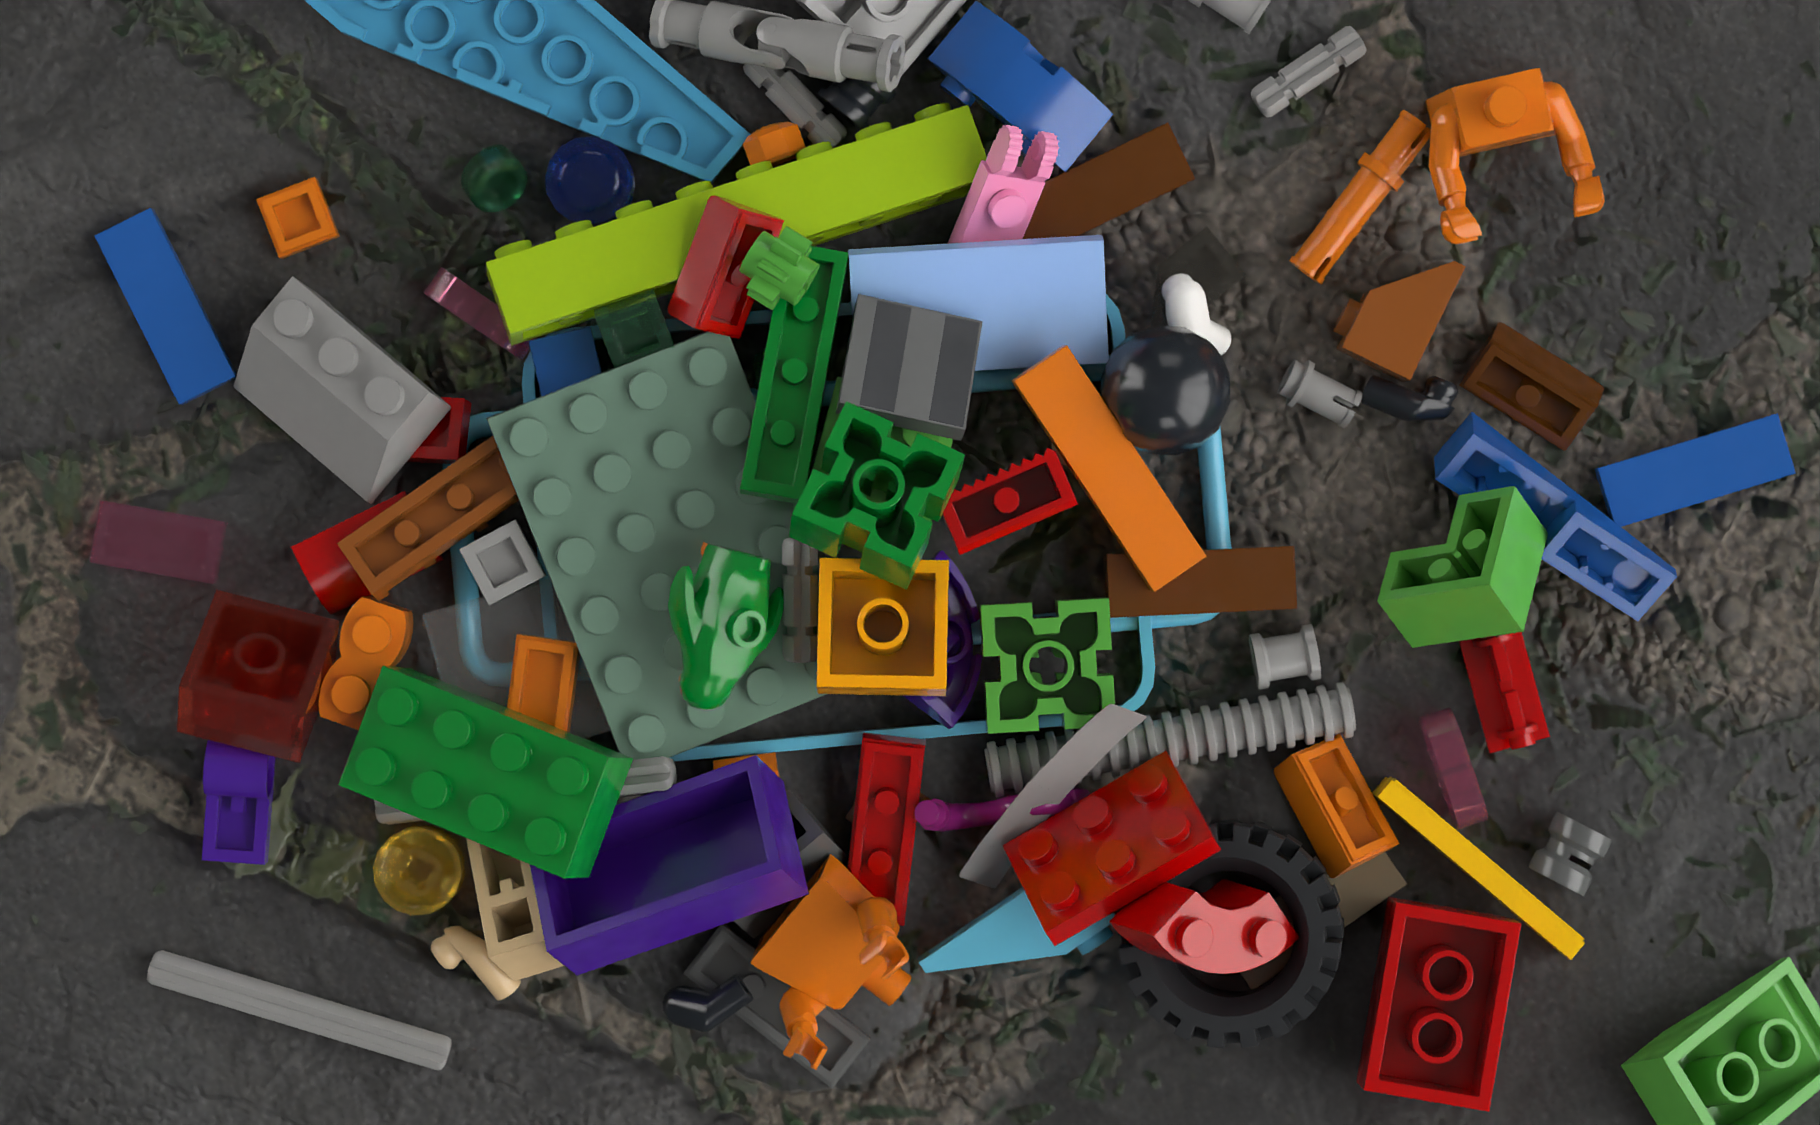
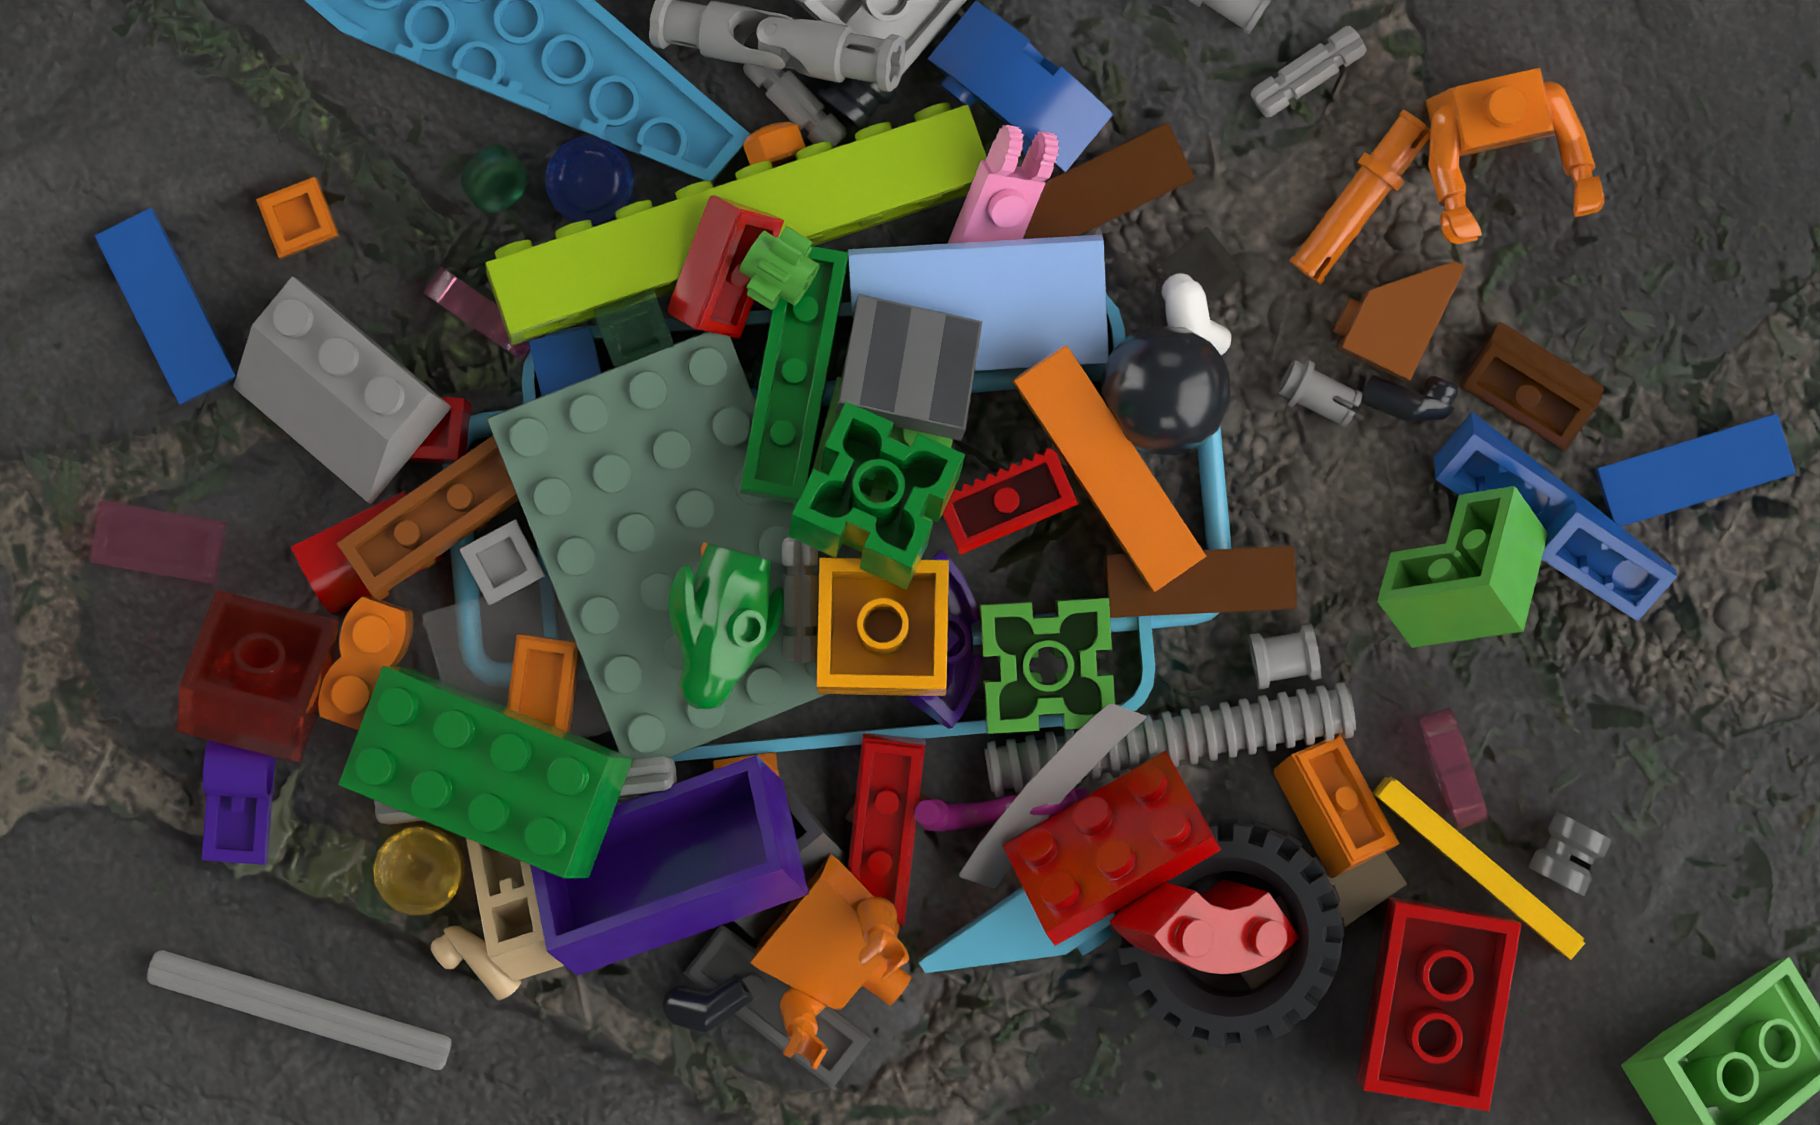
(1504, 691): red hinge -> none

